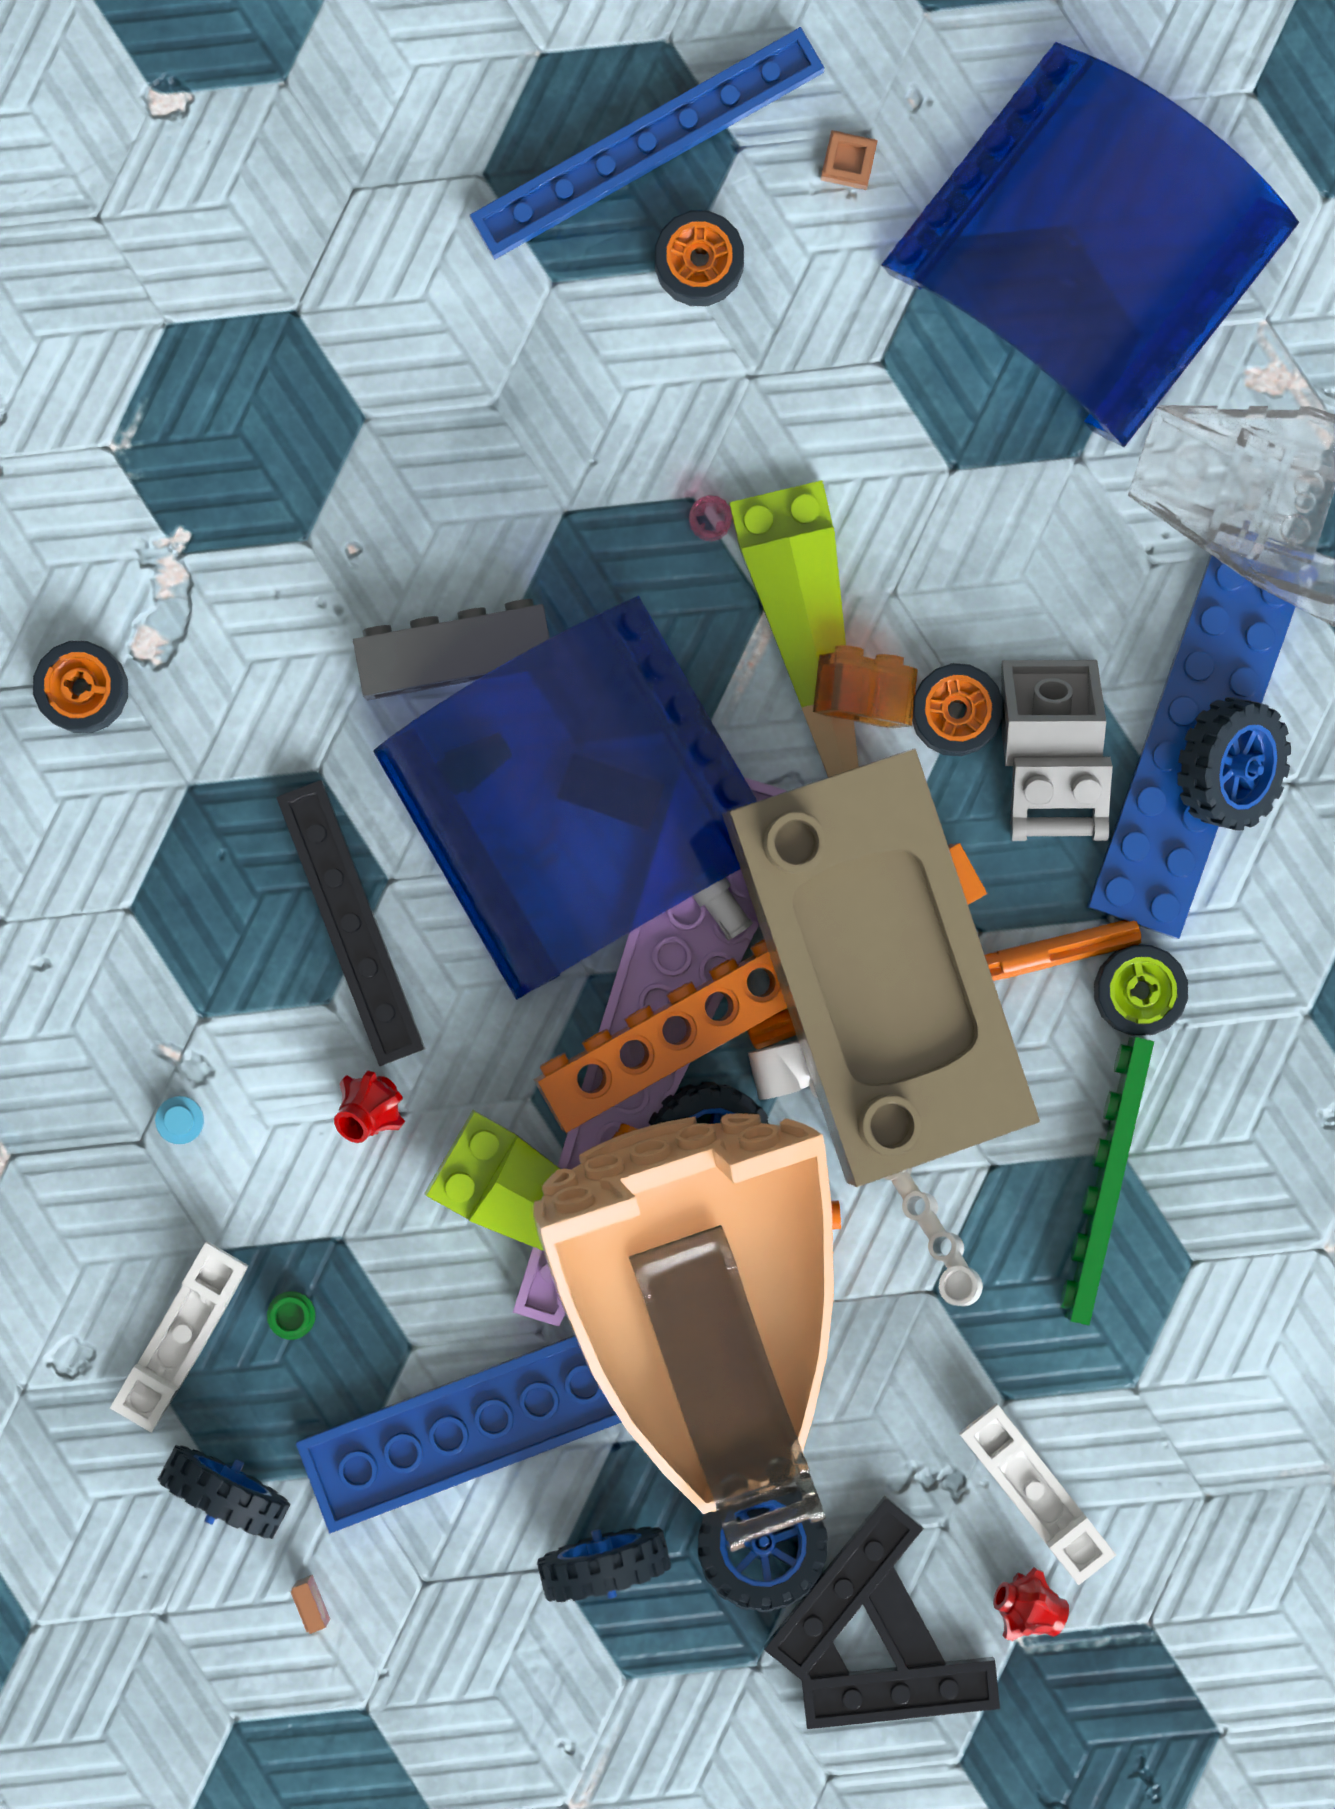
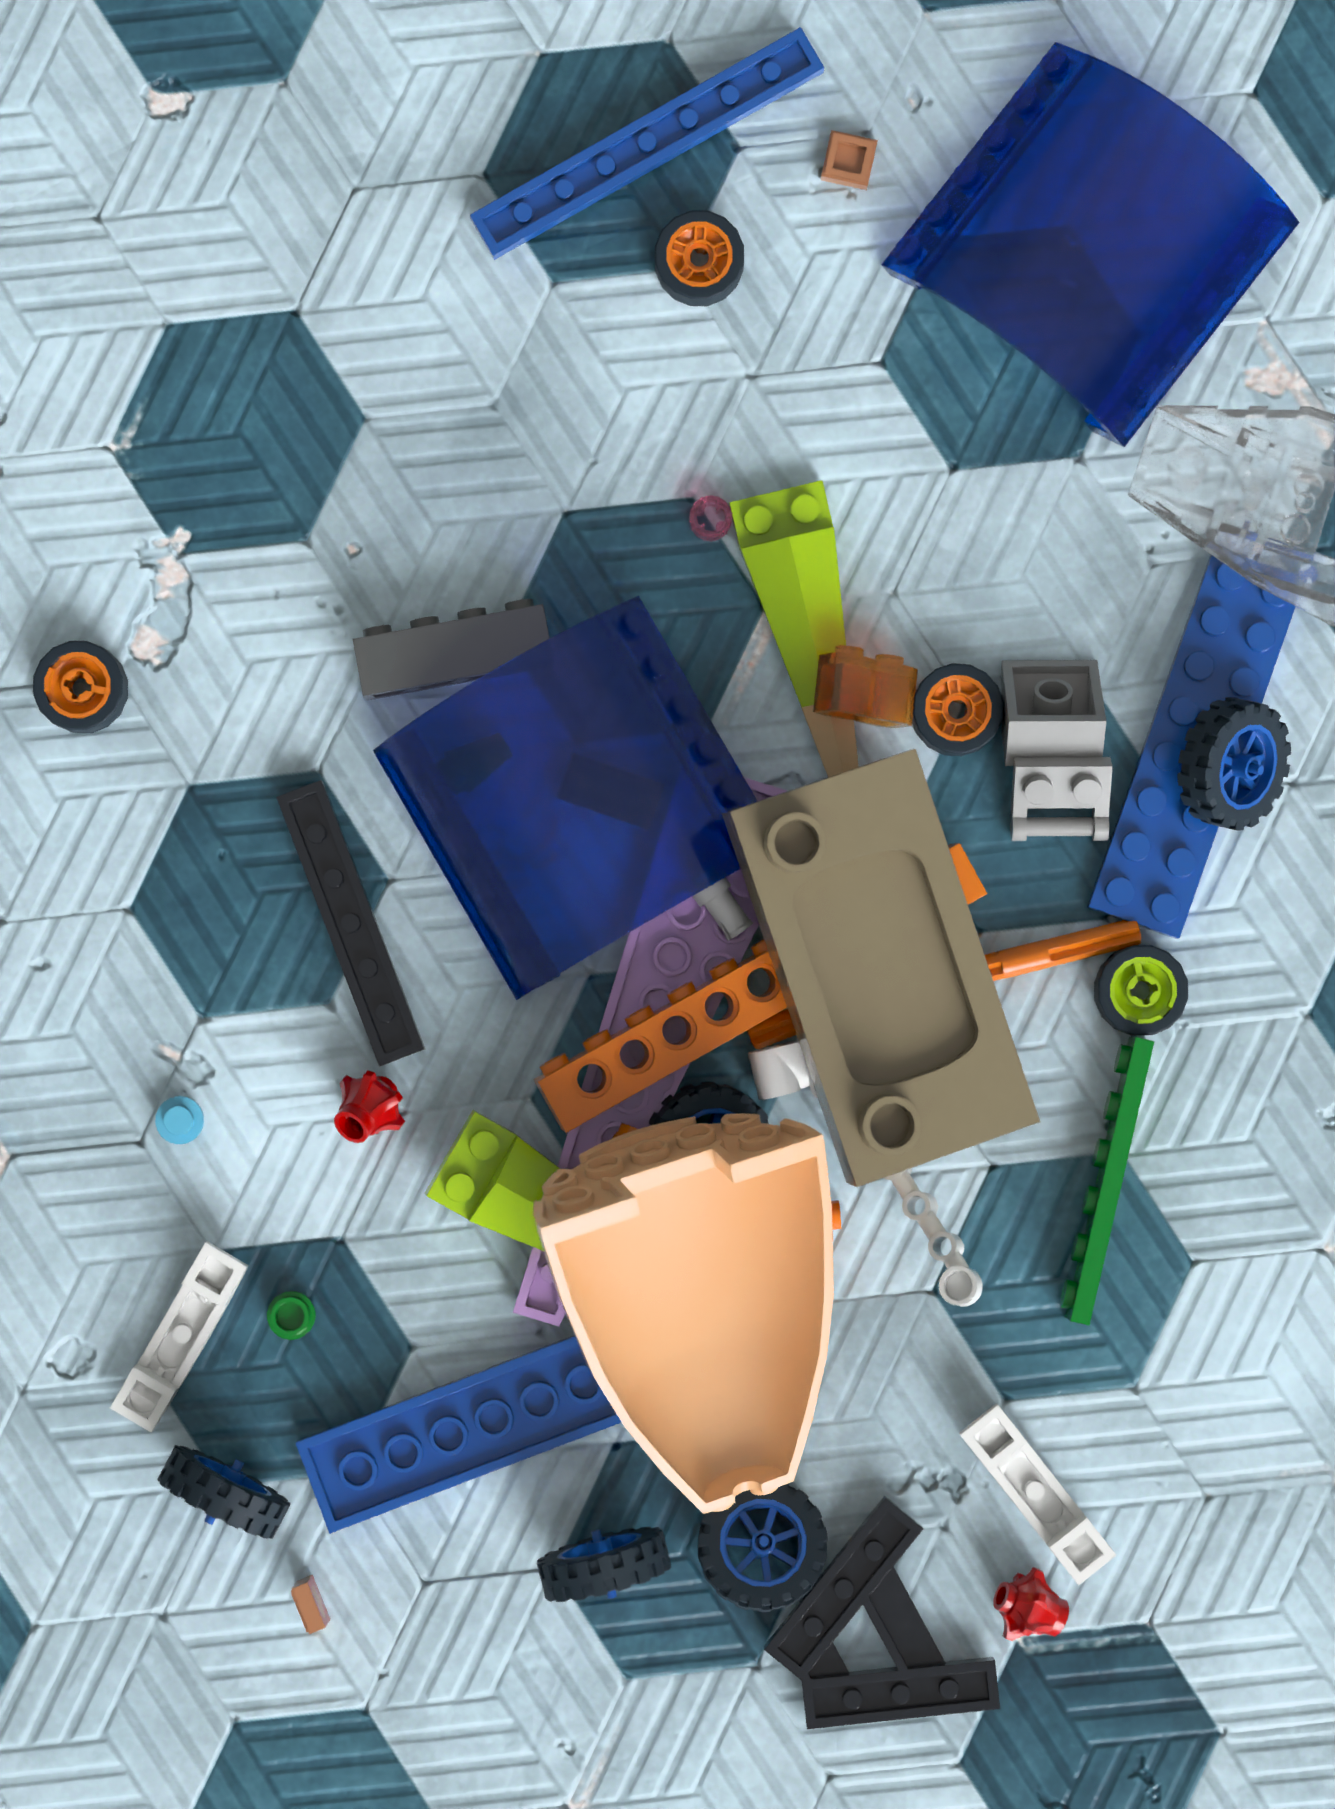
(724, 1384): clear smoke windscreen -> none

